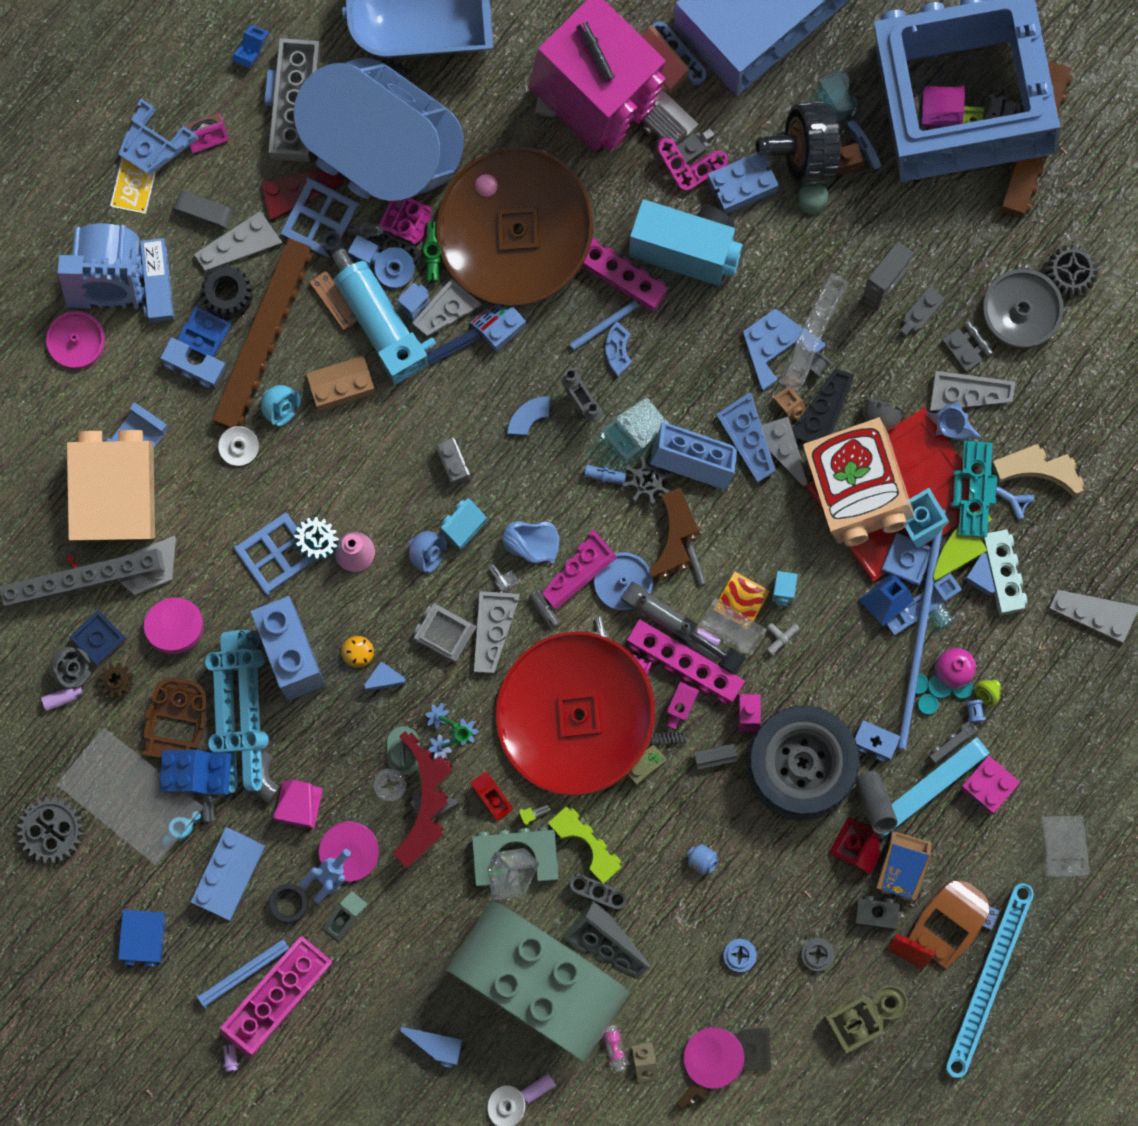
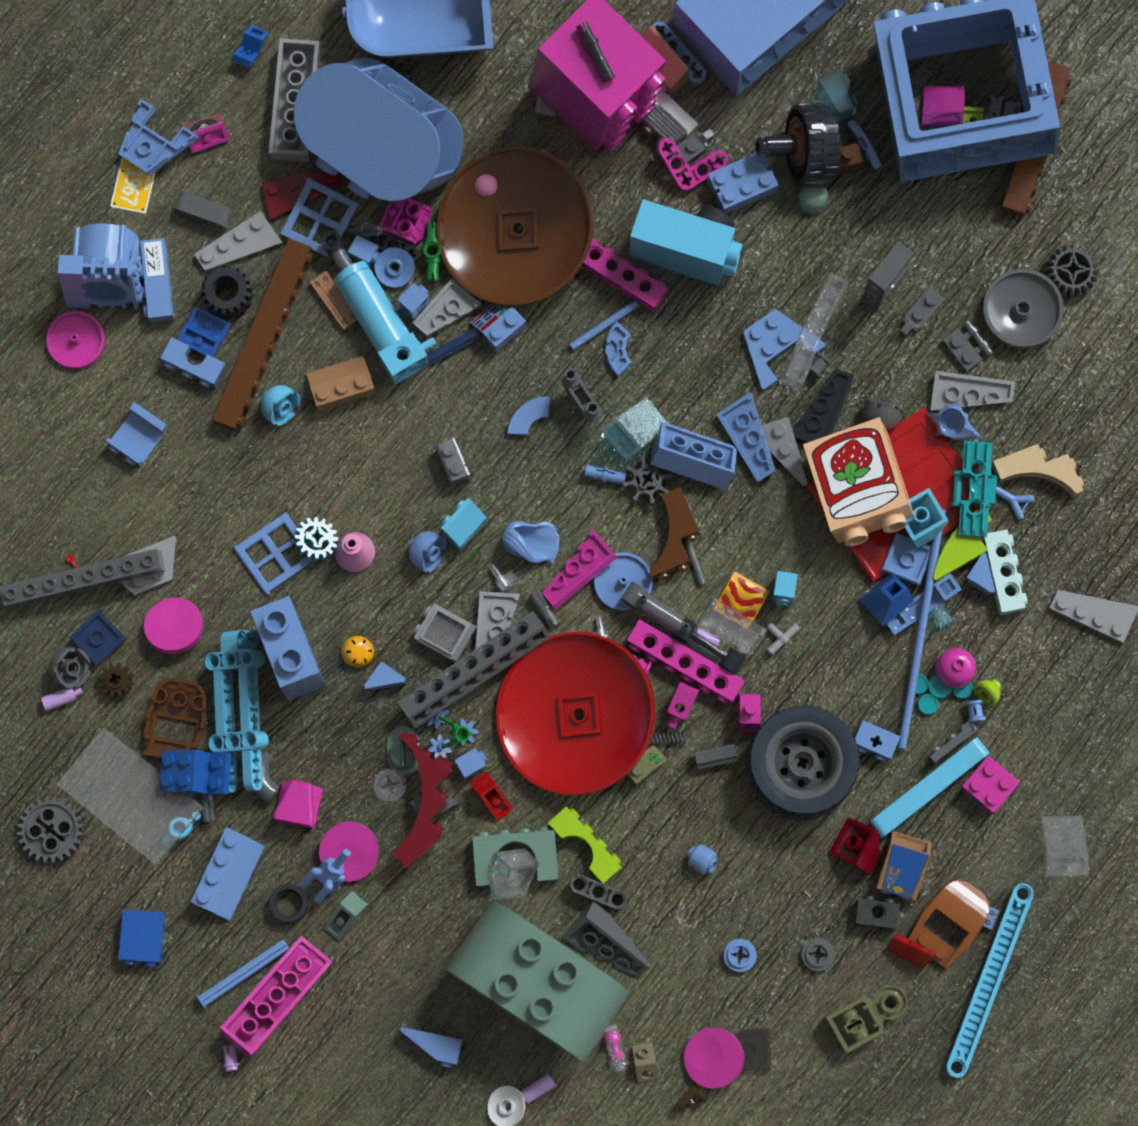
(111, 487): light nougat brick -> none
(242, 454): white dish -> none
(270, 87): medium blue beam -> none
(471, 763): none -> medium blue brick
(473, 669): none -> dark grey brick
(529, 815): lime piece -> none
(790, 403): medium nougat bracket -> none
(876, 802): dark grey piece -> none

